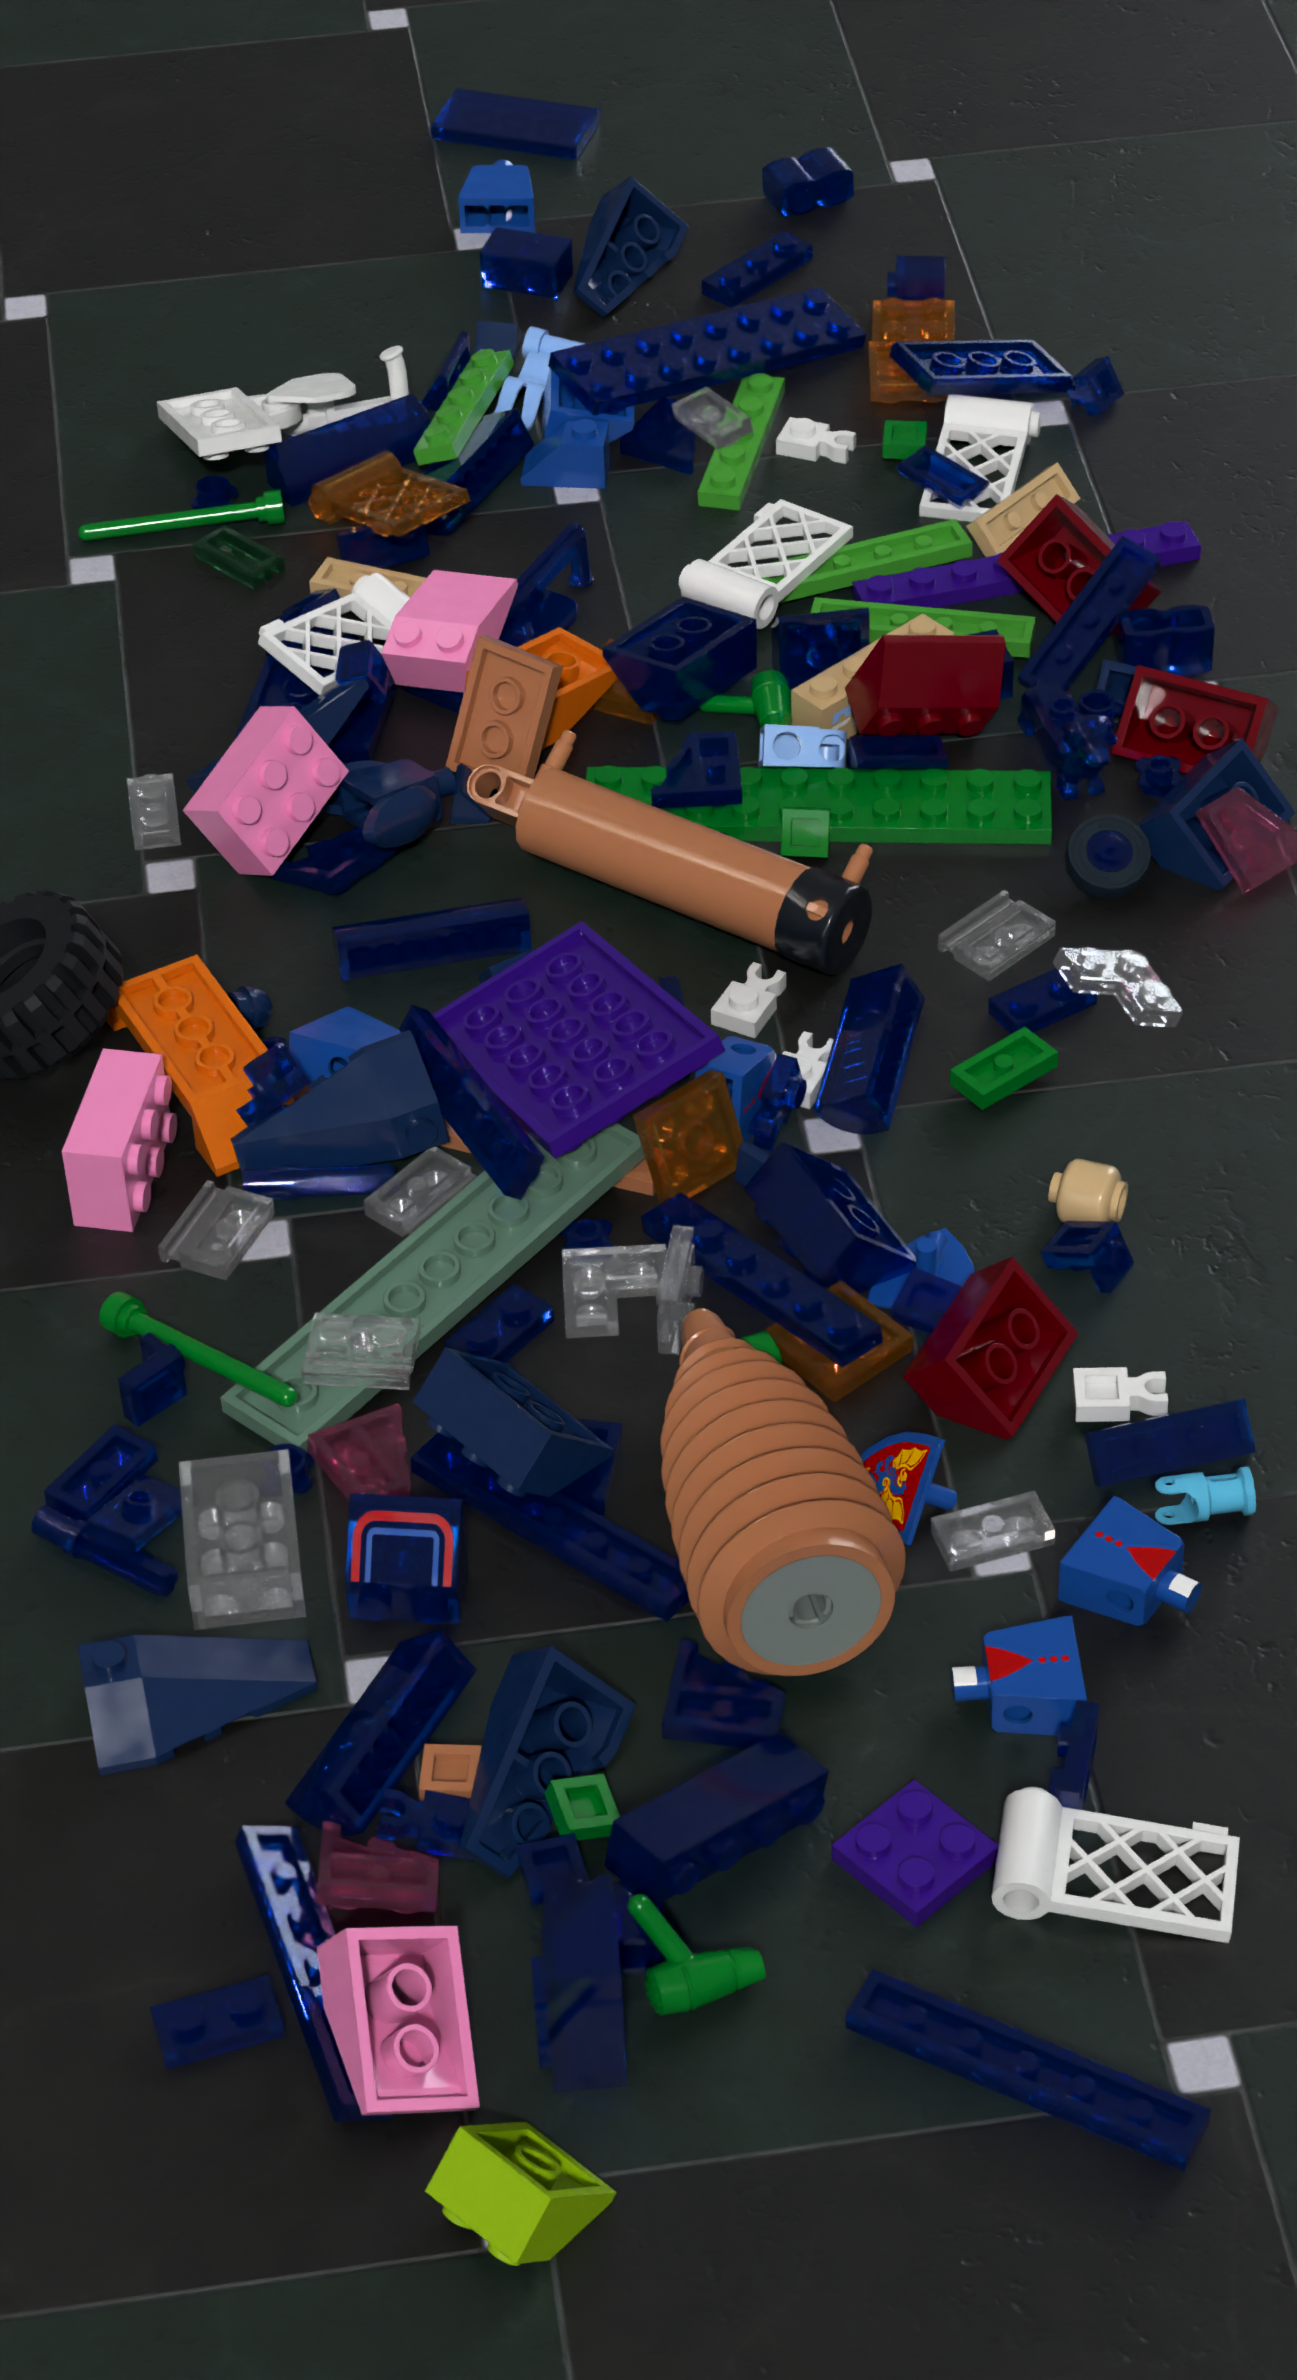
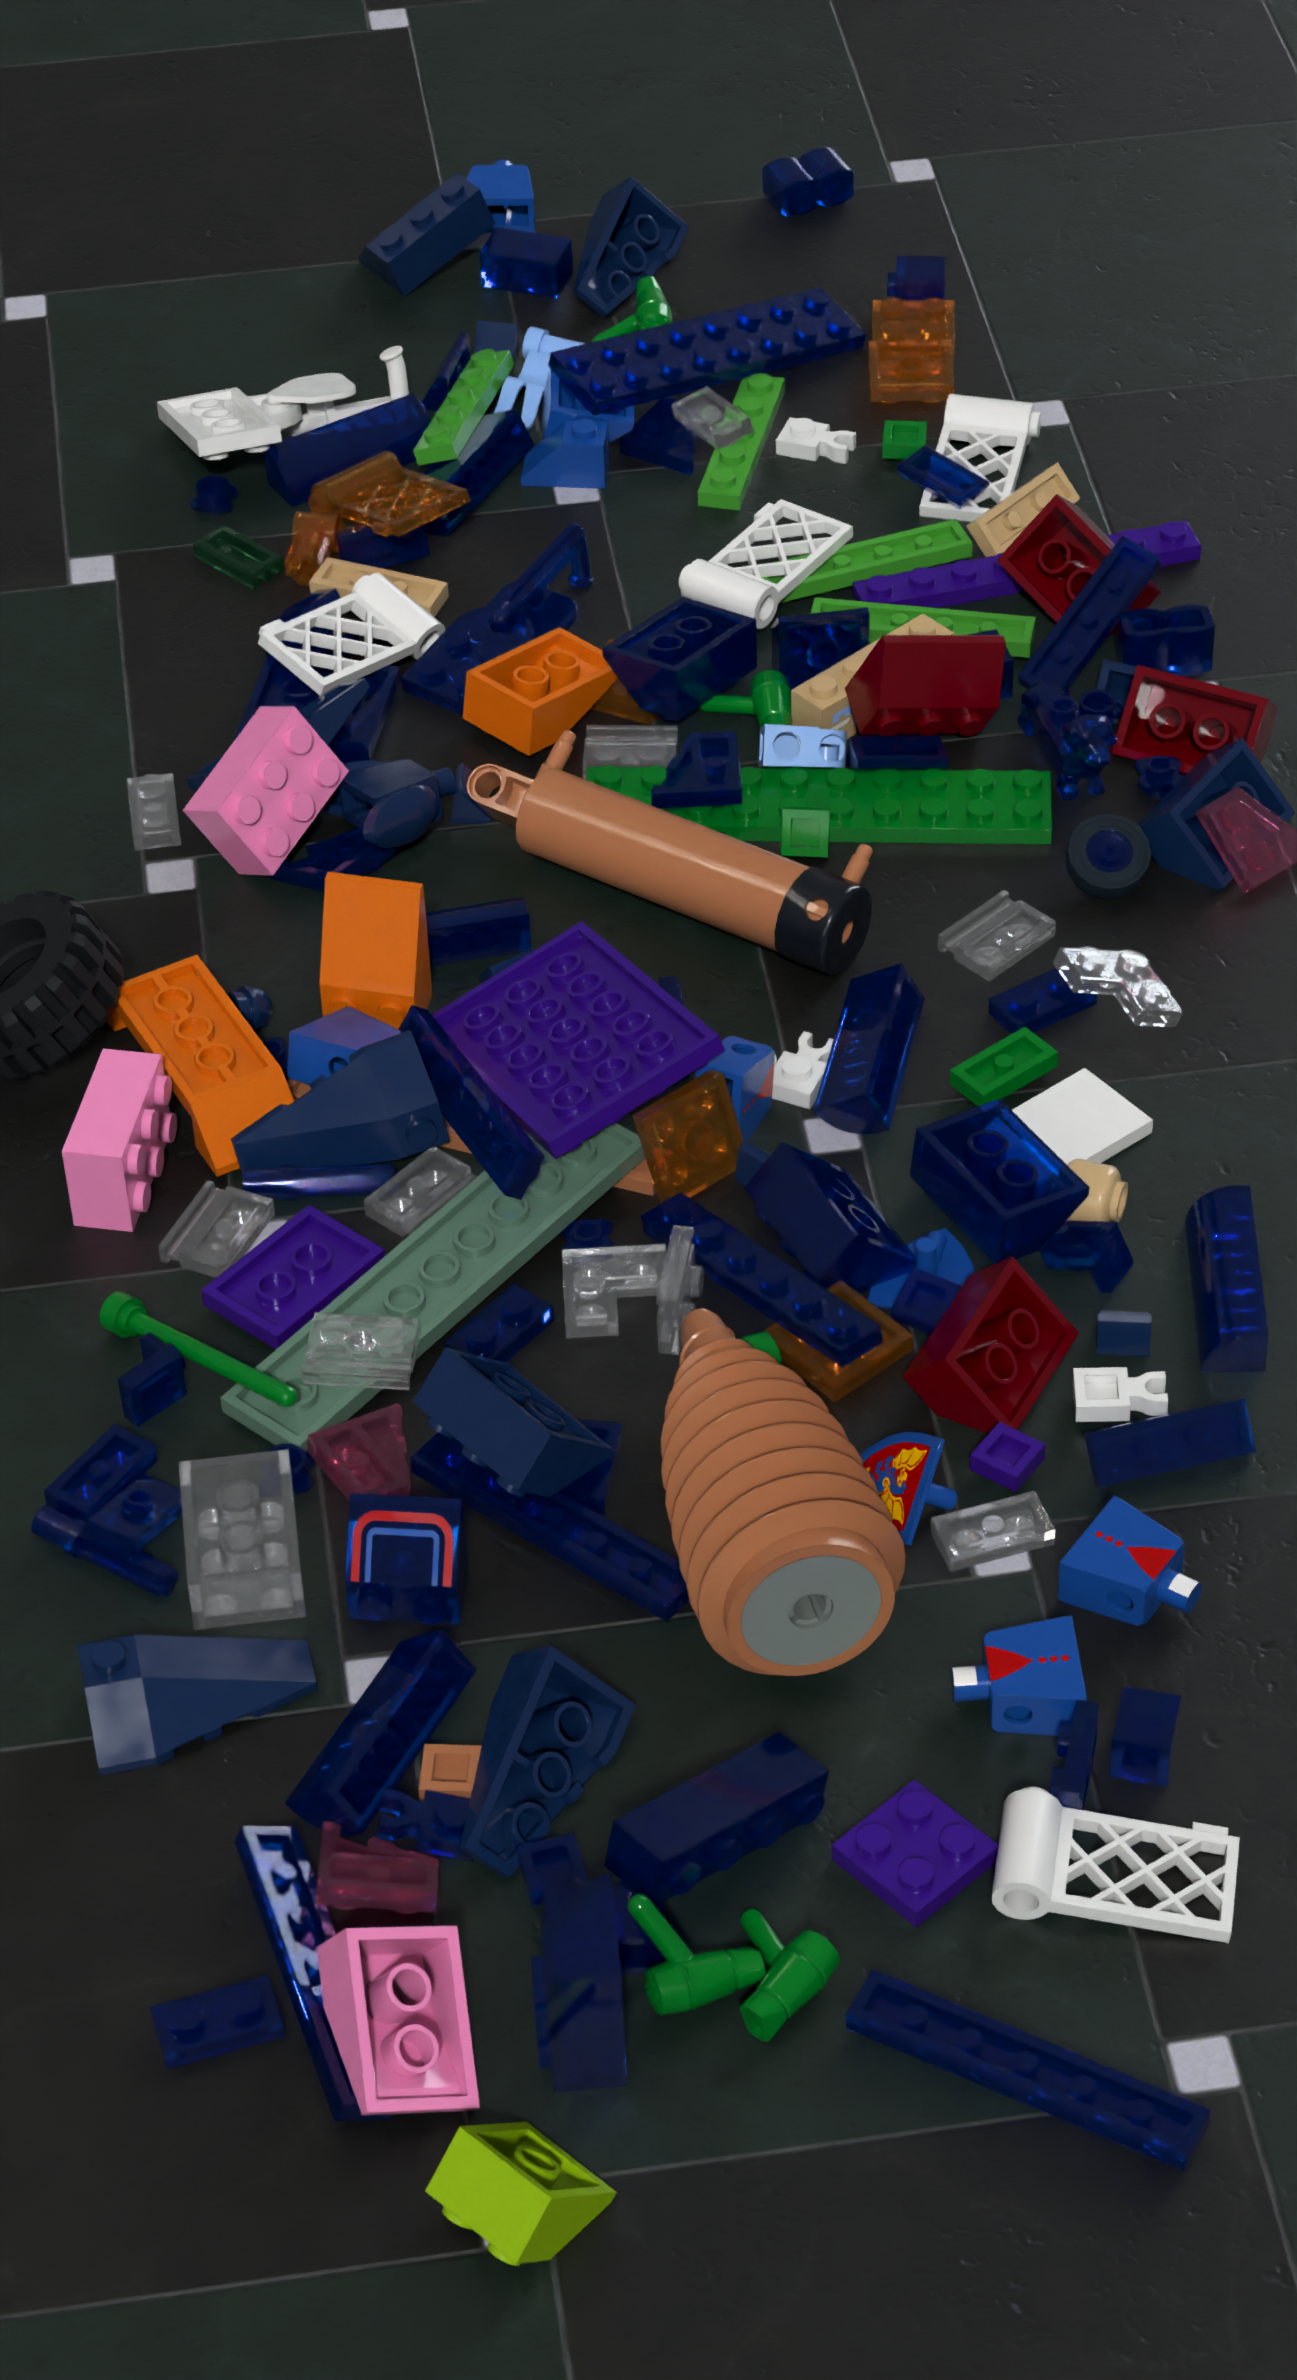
(265, 508): green piece -> none
(274, 1081): clear blue bracket -> none
(291, 1276): none -> dark purple plate
(311, 543): none -> clear orange piece
(364, 661): clear blue slope -> none
(374, 947): none -> orange slope
(428, 235): none -> dark blue slope
(440, 625): bright pink slope -> none
(504, 708): nougat plate -> none
(515, 123): clear blue tile -> none
(582, 1806): green plate -> none
(629, 746): none -> clear plate
(651, 311): none -> green piece
(719, 1703): clear blue wing -> none
(749, 1005): white plate -> none
(757, 269): clear blue plate -> none
(781, 1093): clear blue plate -> none
(793, 1978): none -> green piece
(981, 367): clear blue tile -> none
(996, 1179): none -> clear blue slope
(1007, 1456): none -> dark purple plate
(1084, 1119): none -> white tile
(1096, 386): clear blue tile -> none
(1123, 1333): none -> dark blue slope
(1145, 1736): none -> clear blue brick
(1207, 1496): medium azure piece -> none
(1227, 1281): none -> clear blue brick

